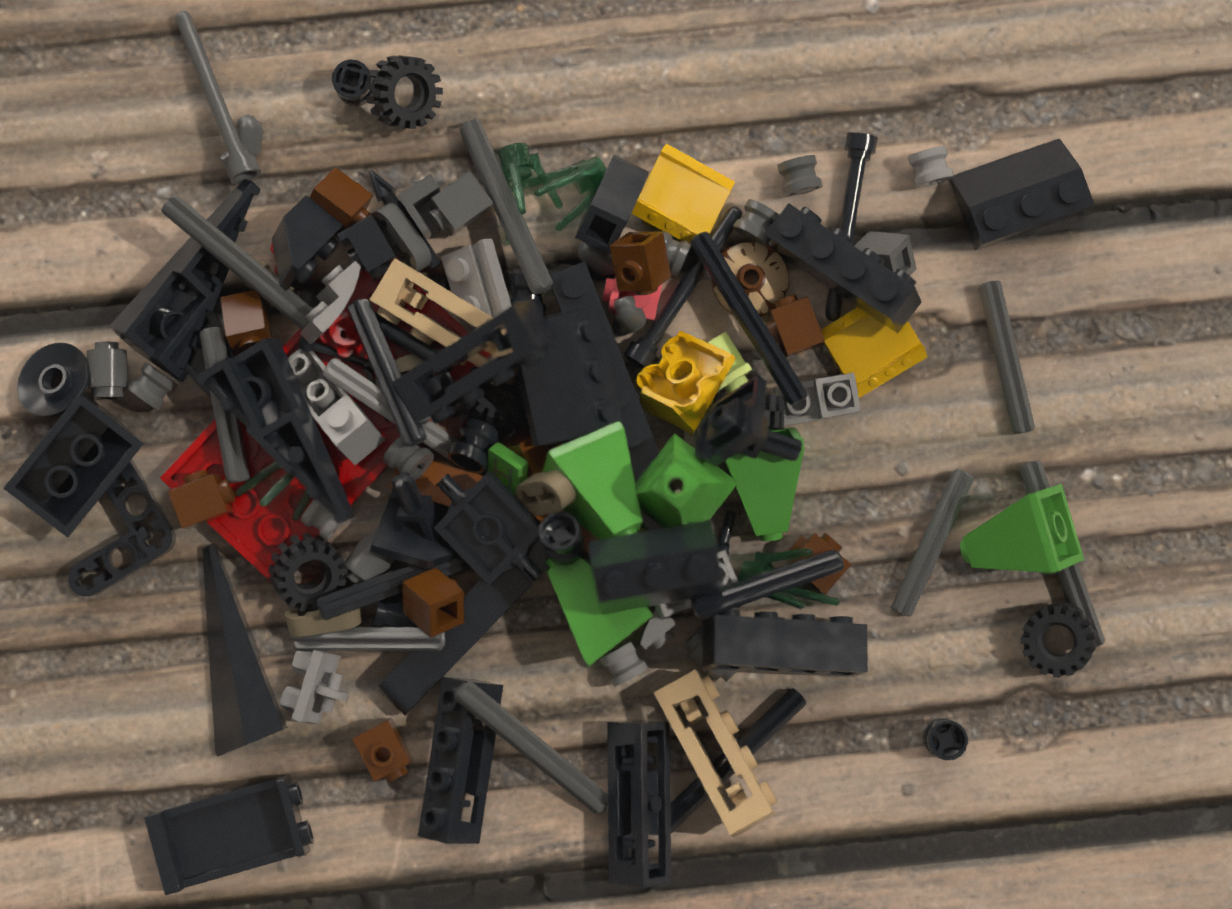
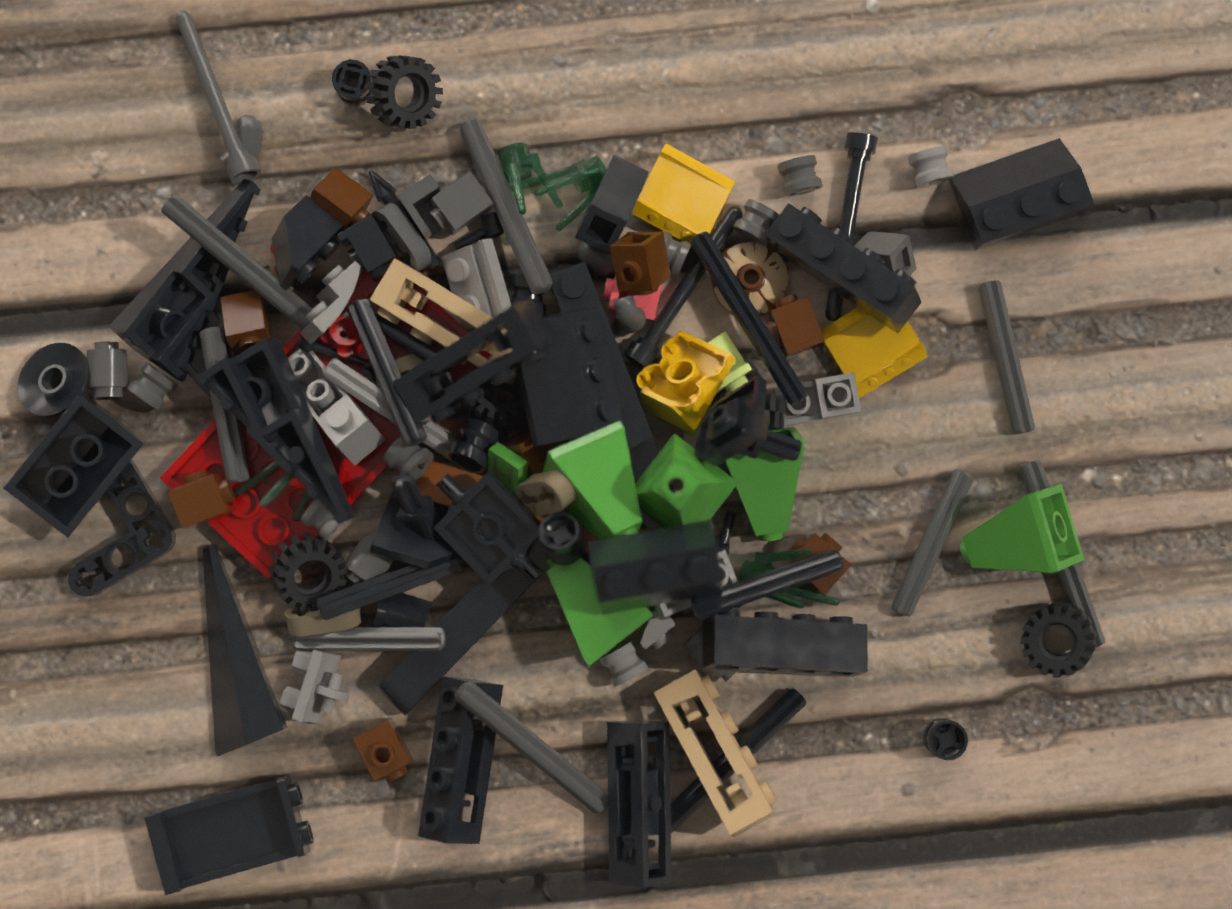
(433, 602): reddish brown brick -> none
(491, 229): none -> black hand

